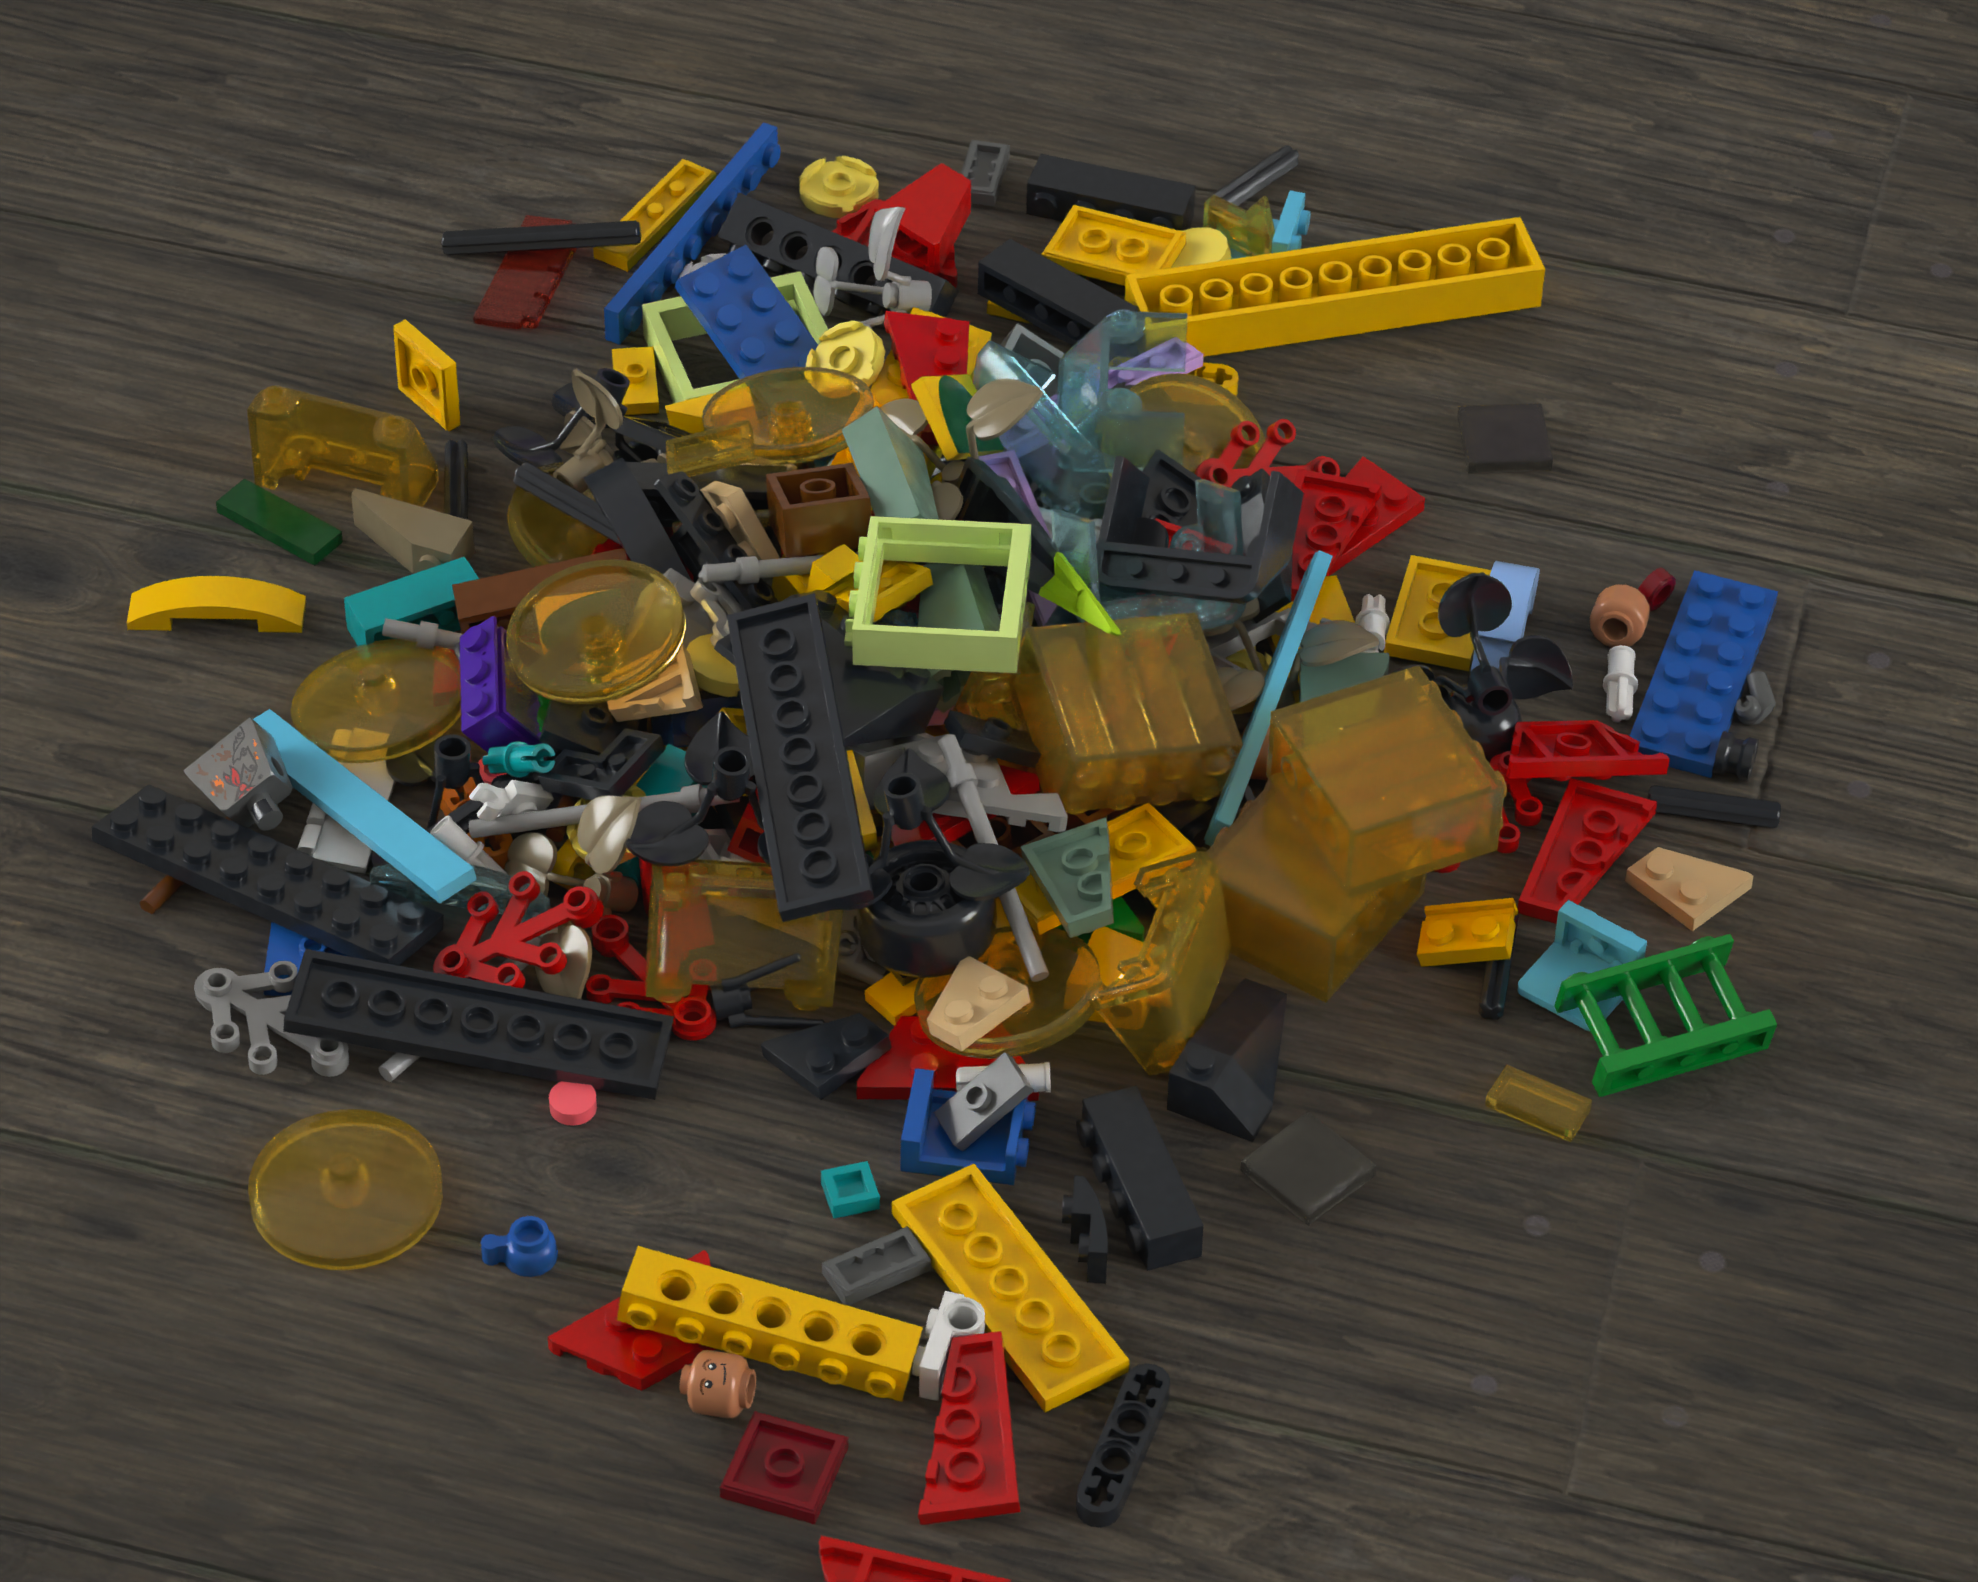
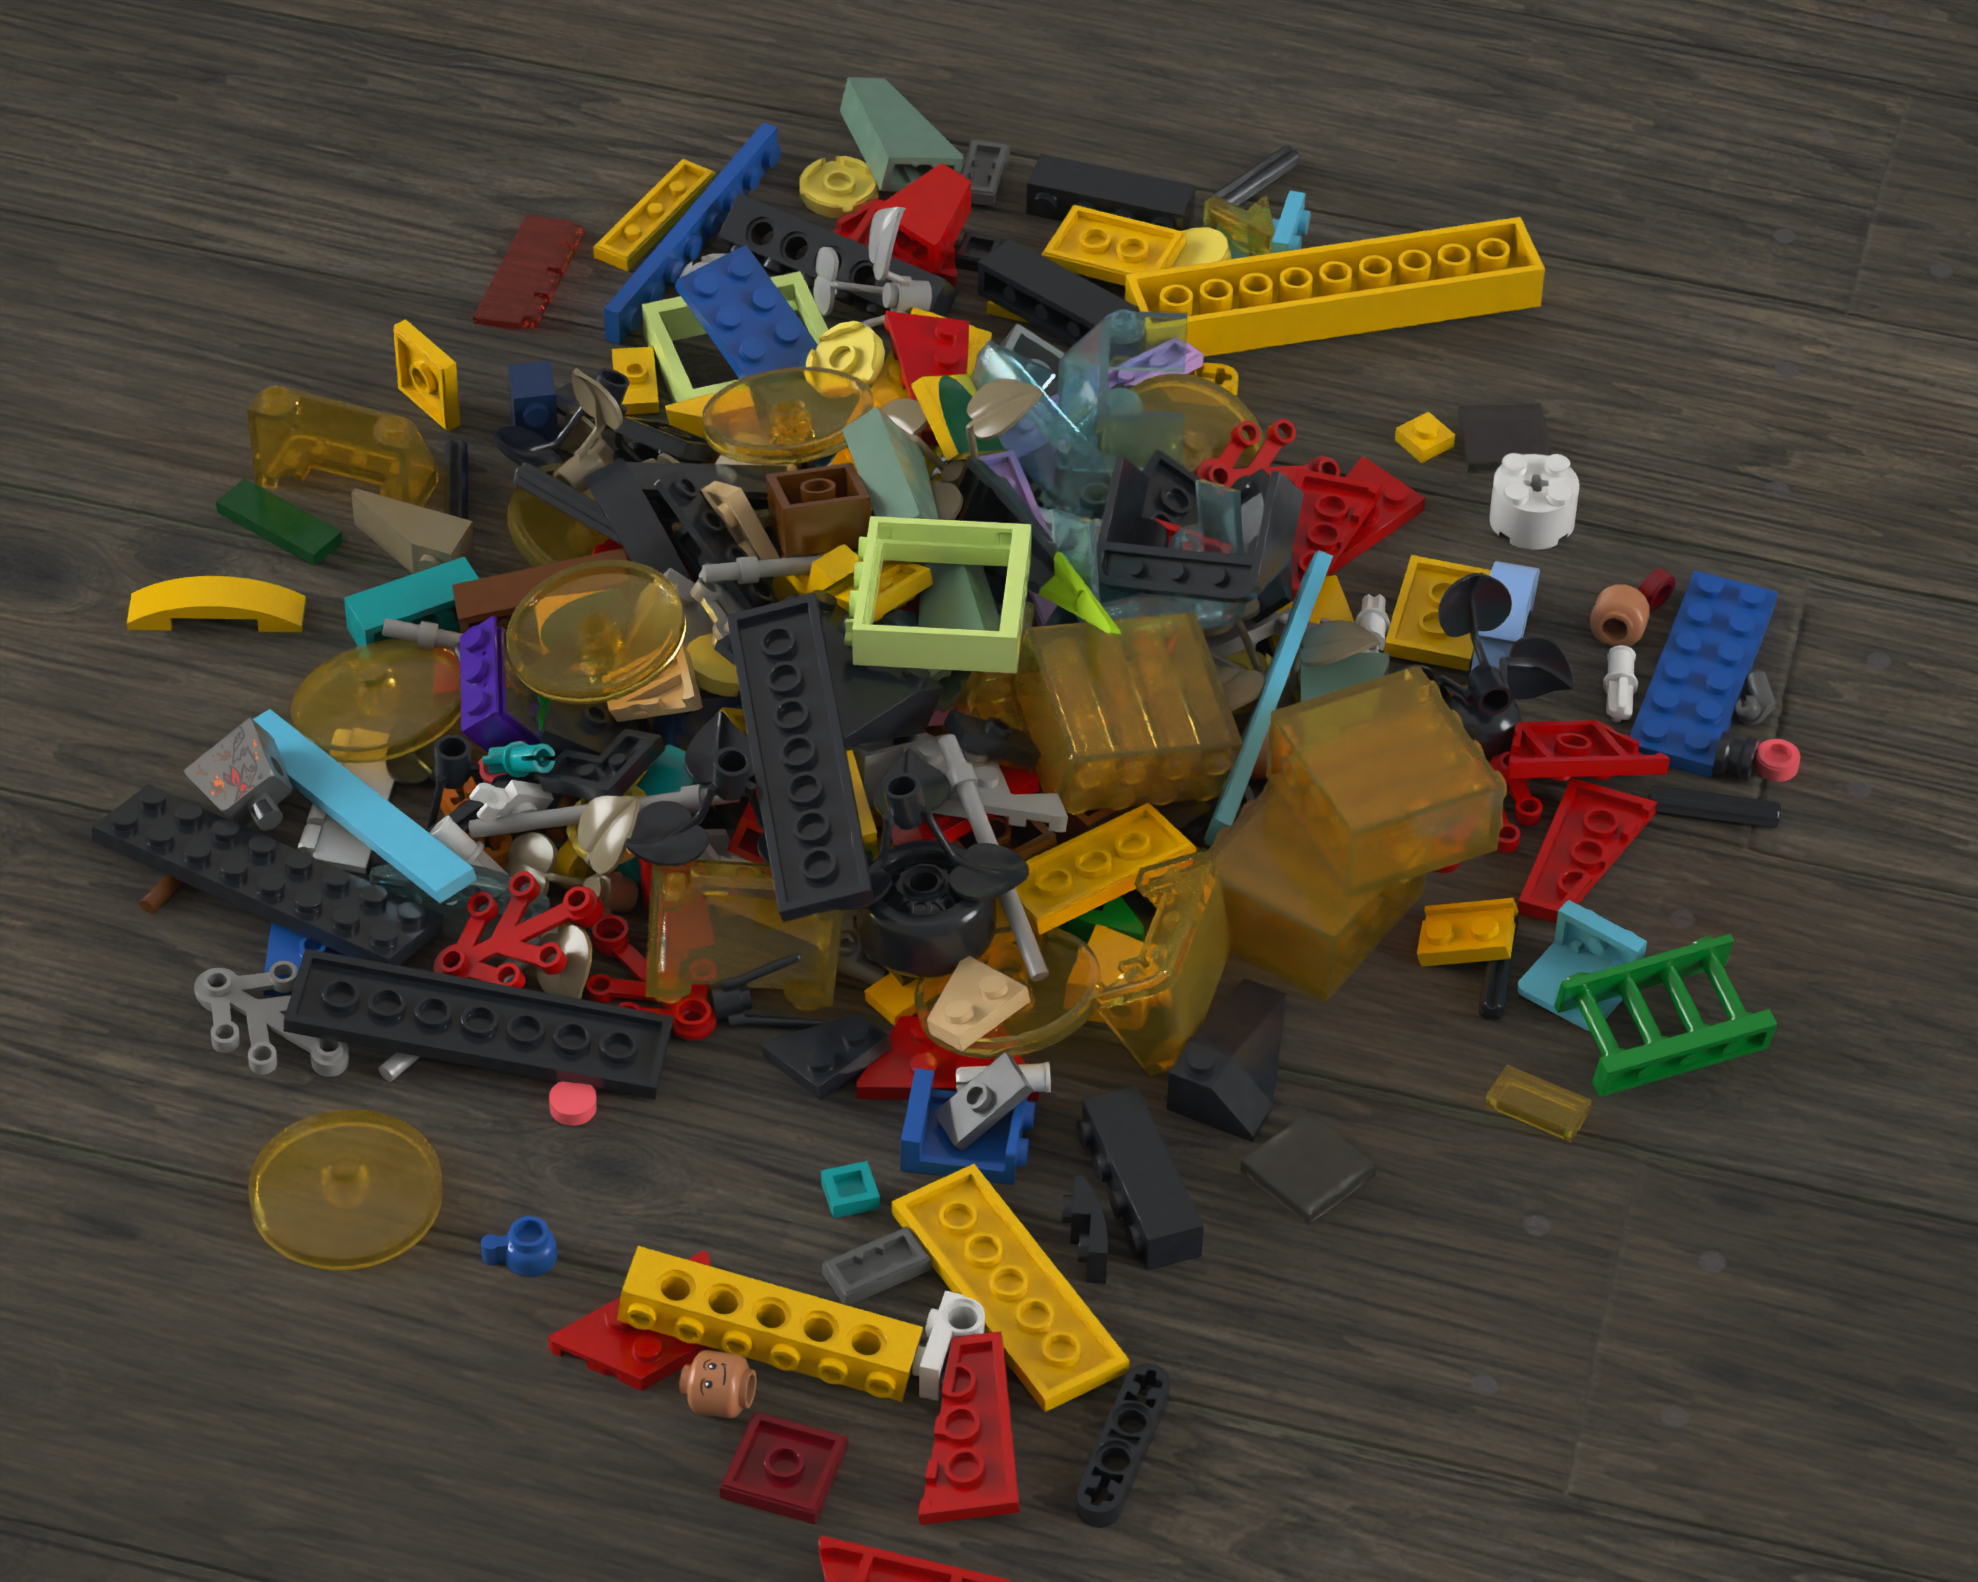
(533, 398): none -> dark blue brick
(541, 237): black axle -> none
(711, 449): clear yellow tile -> none
(893, 134): none -> sand green slope
(974, 248): none -> black tile
(1075, 875): sand green wing -> none
(1425, 437): none -> yellow plate
(1534, 500): none -> white brick
(1686, 885): tan wing -> none
(1777, 760): none -> coral tile

